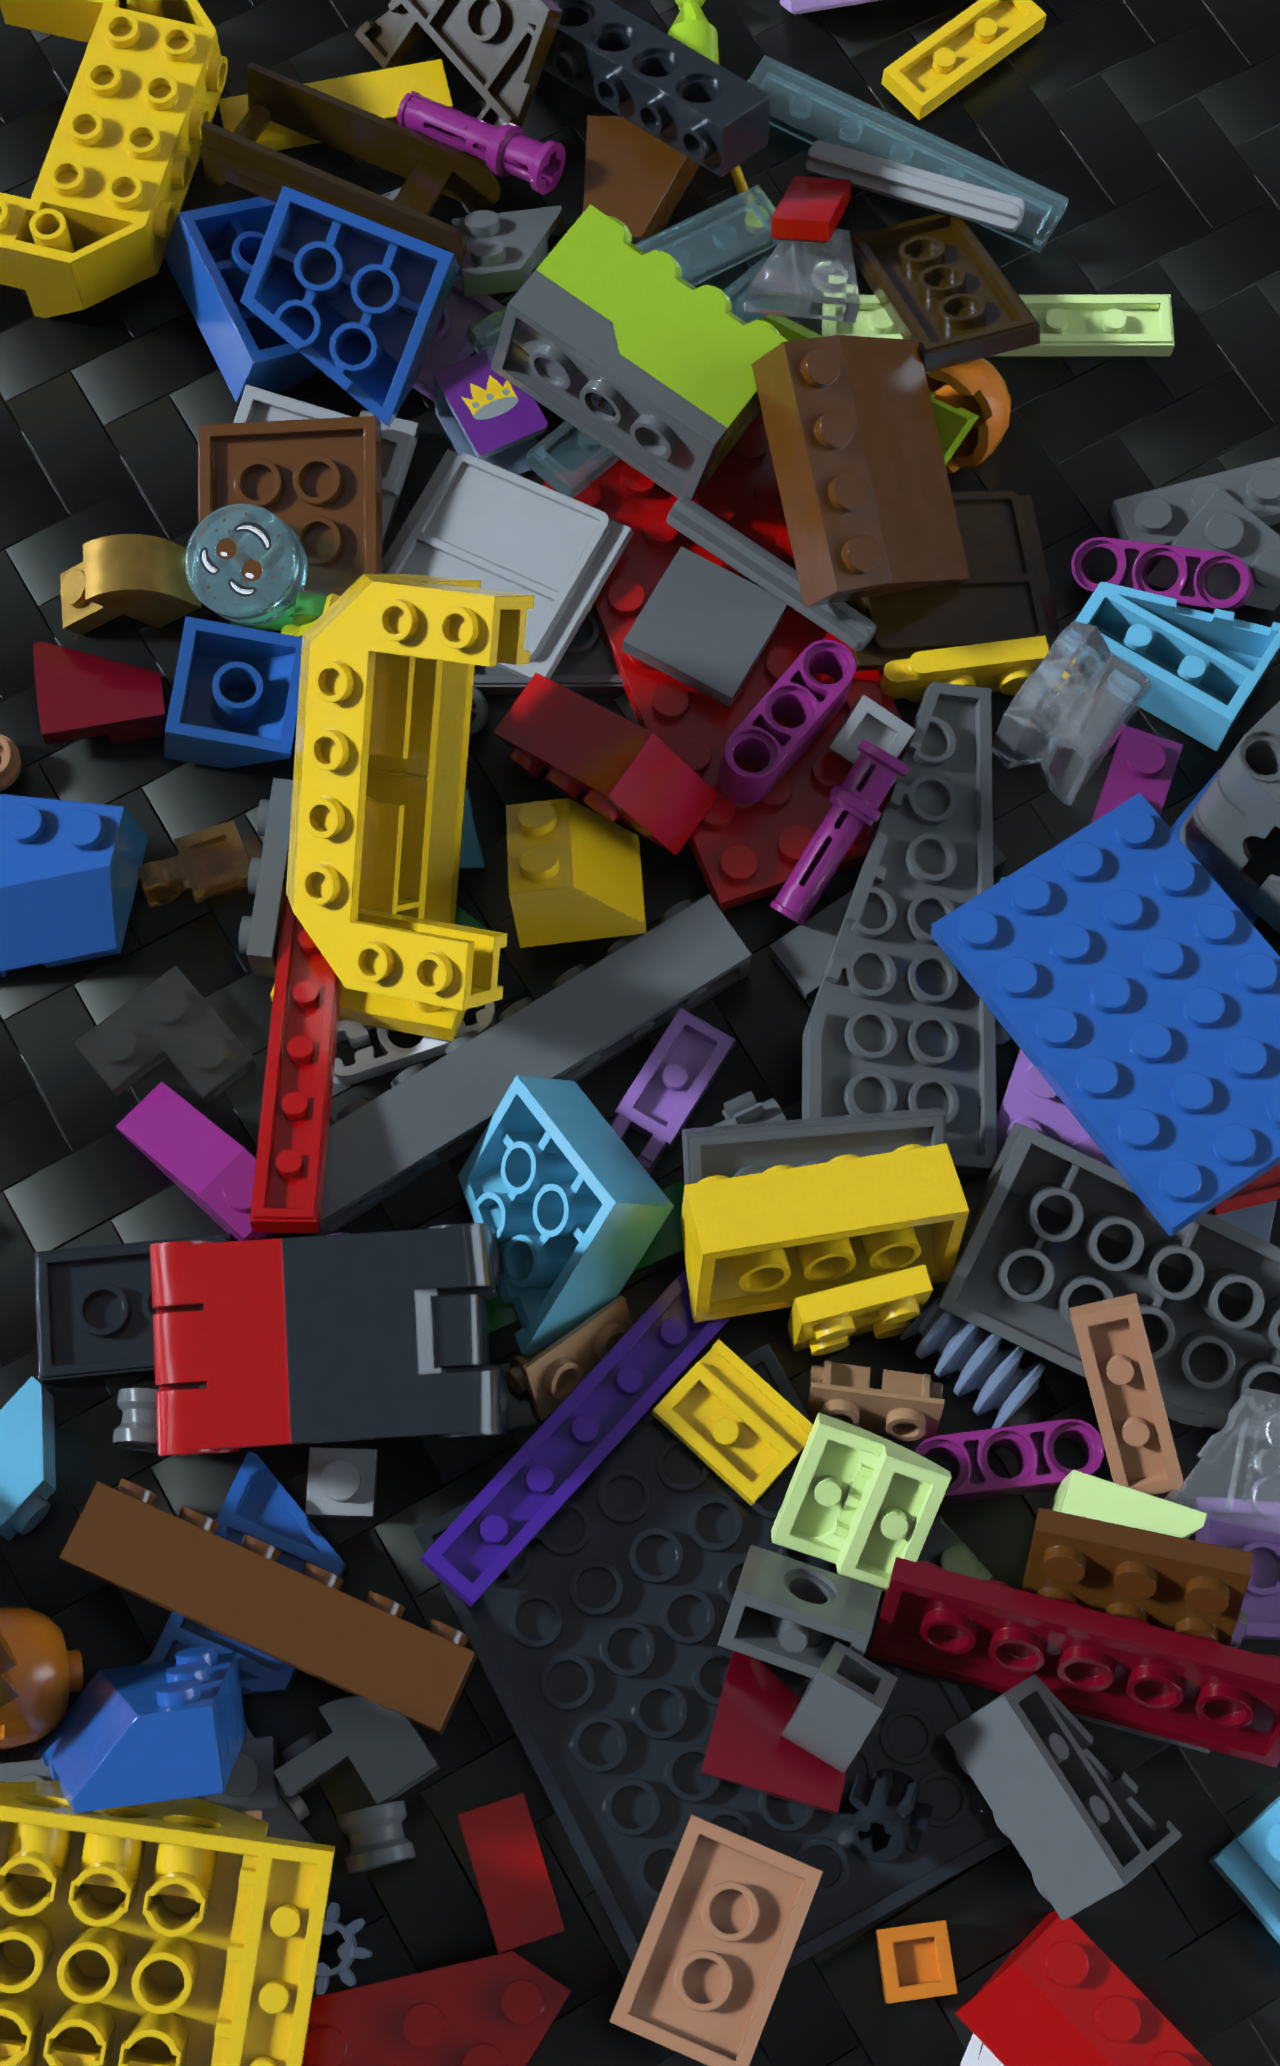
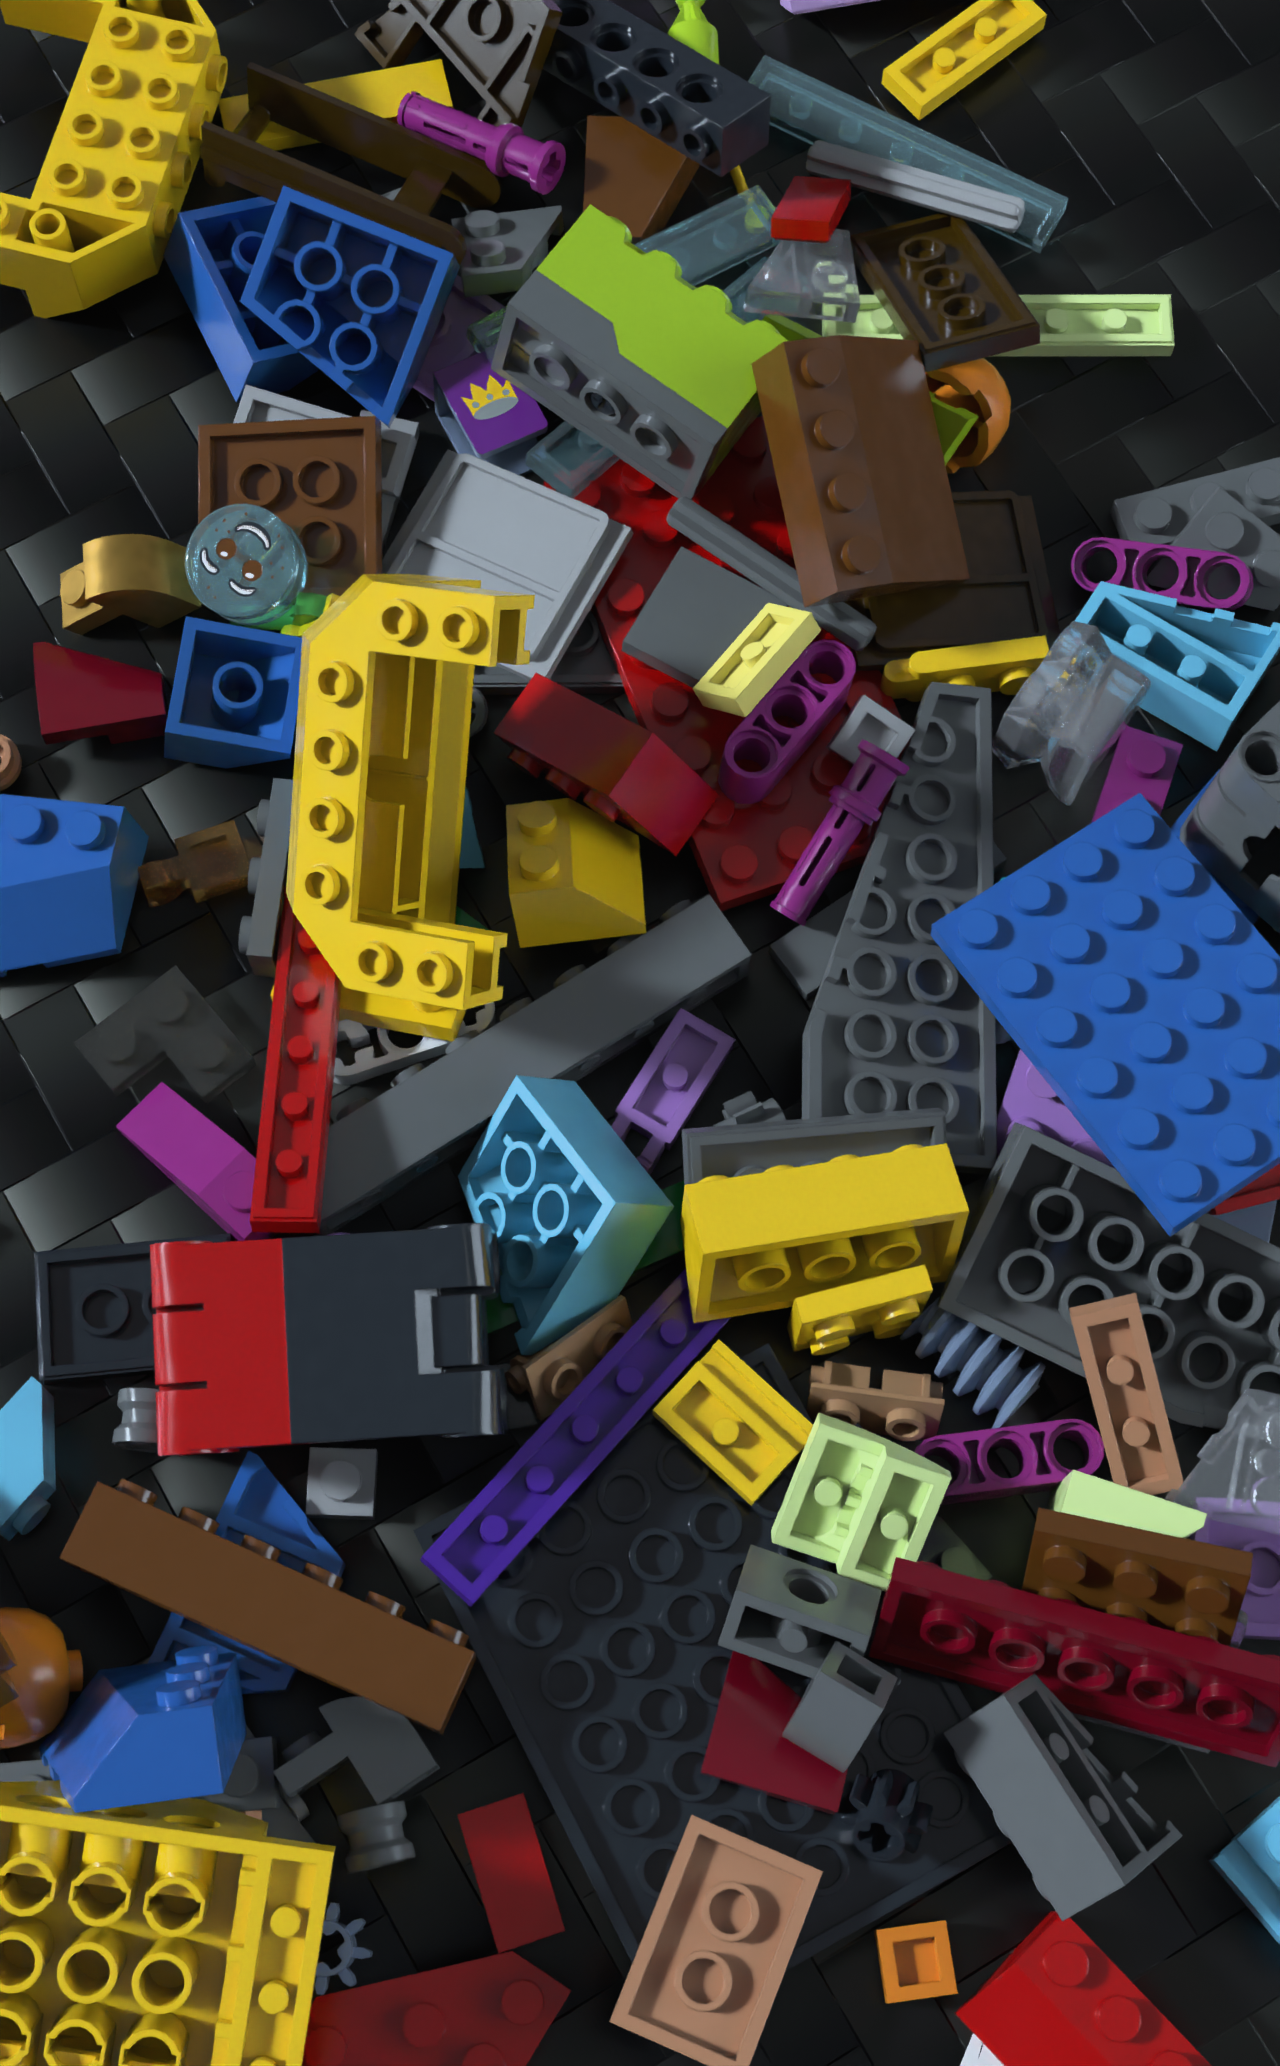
(757, 659): none -> light yellow plate

